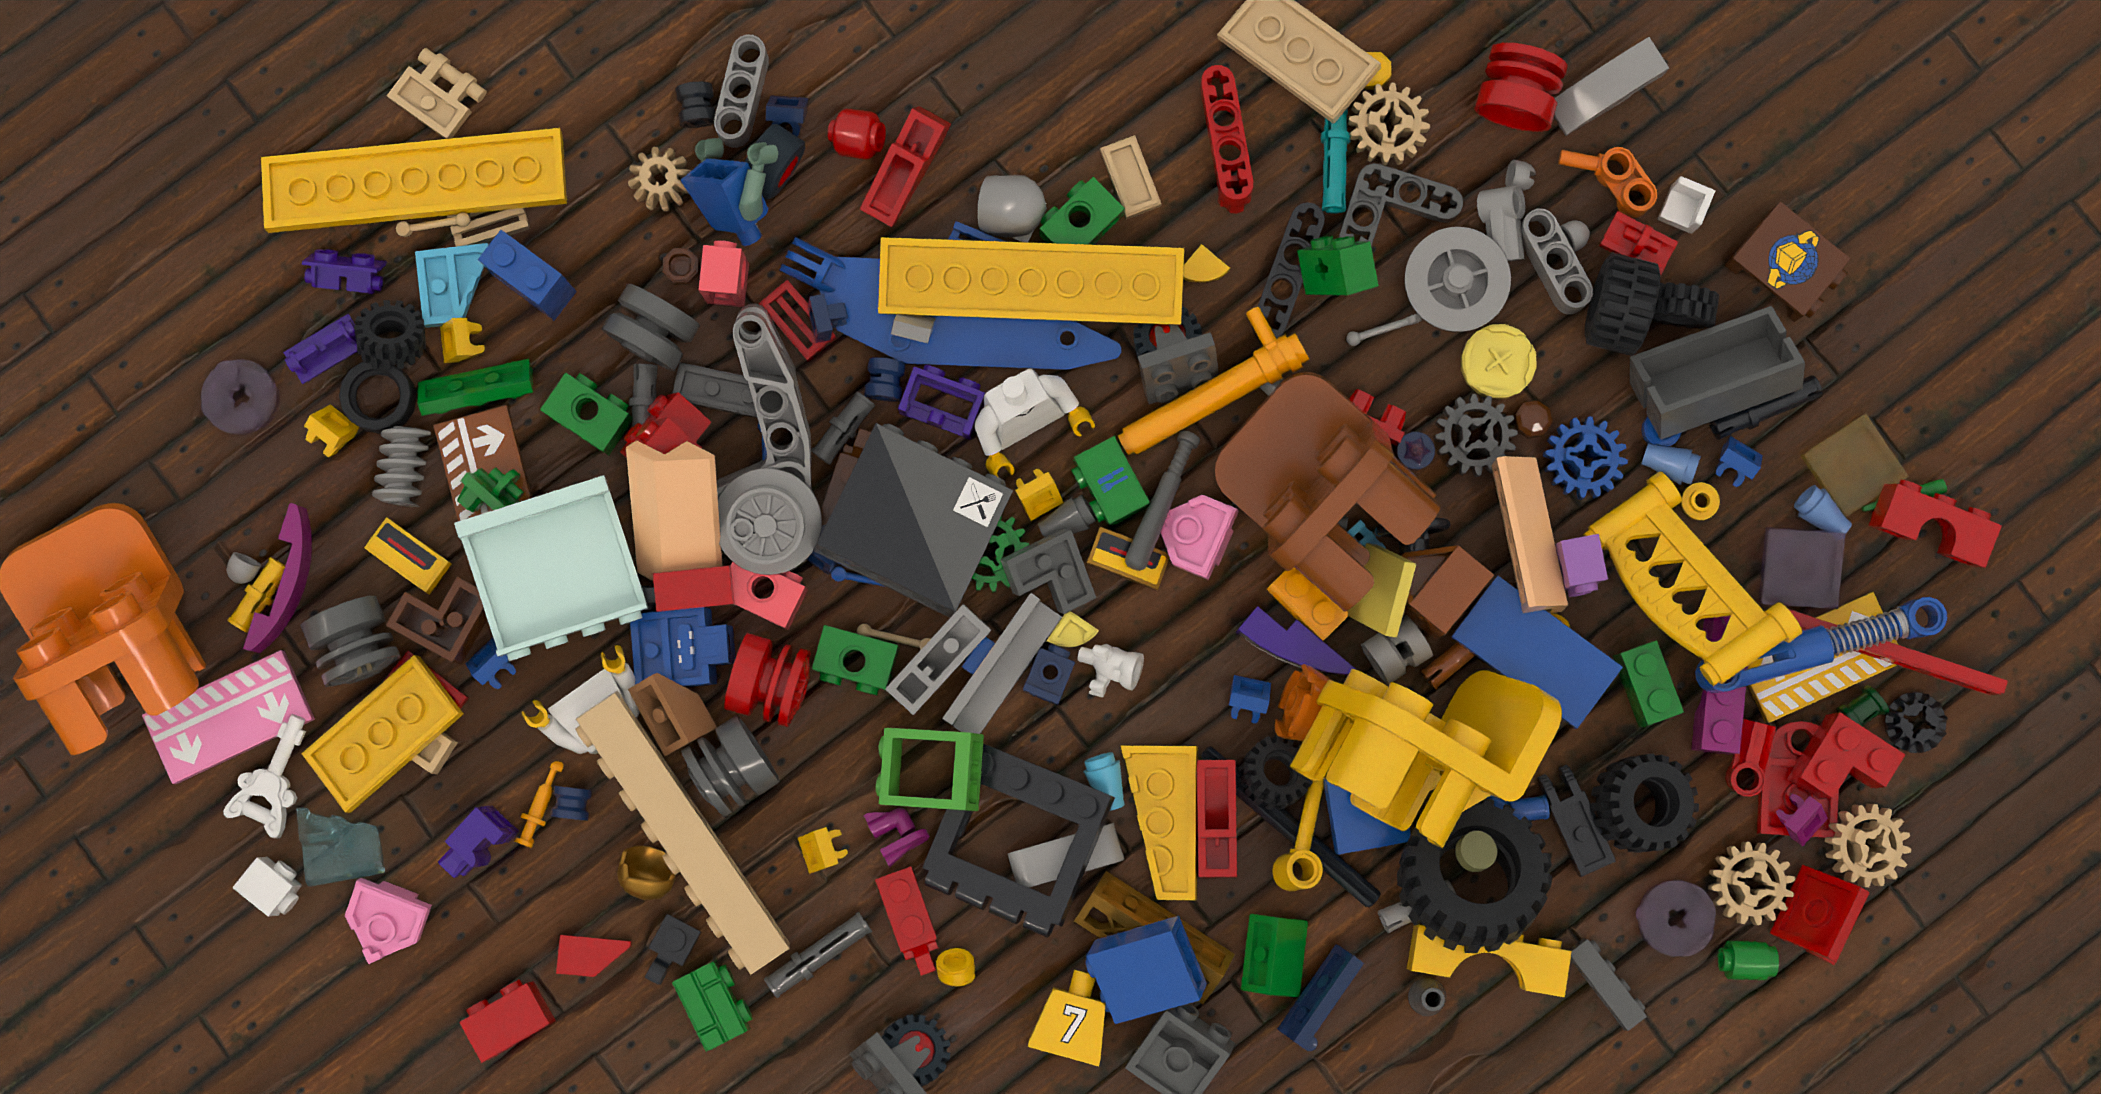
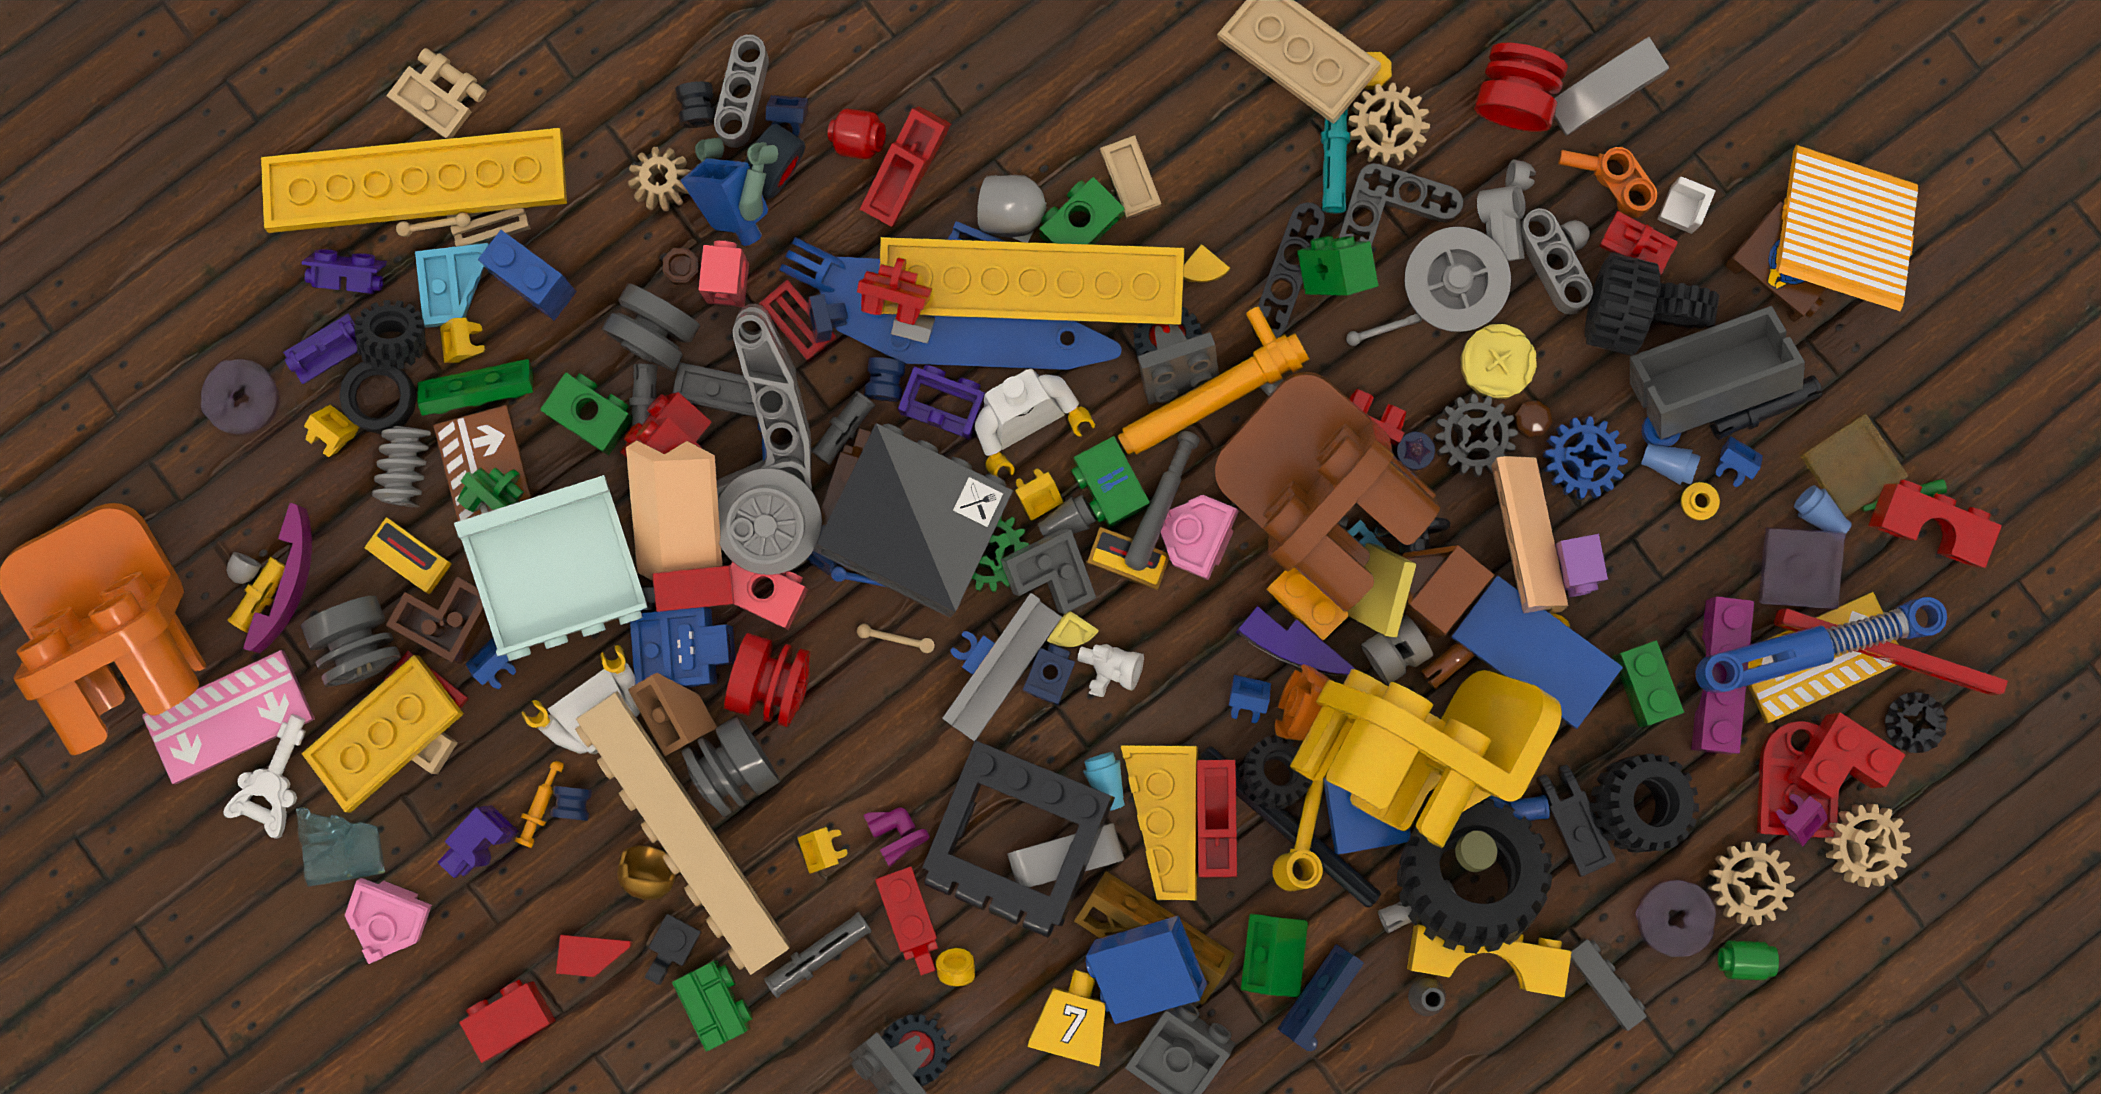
(269, 886): white brick -> none
(838, 643): green brick -> none
(896, 286): none -> red hips
(938, 659): light grey slope -> none
(965, 776): bright green window -> none
(1227, 135): red beam -> none
(1749, 629): yellow piece -> none
(1754, 754): red piece -> none
(1820, 913): red bracket -> none
(1847, 228): none -> piece
(1865, 706): dark green bush -> none

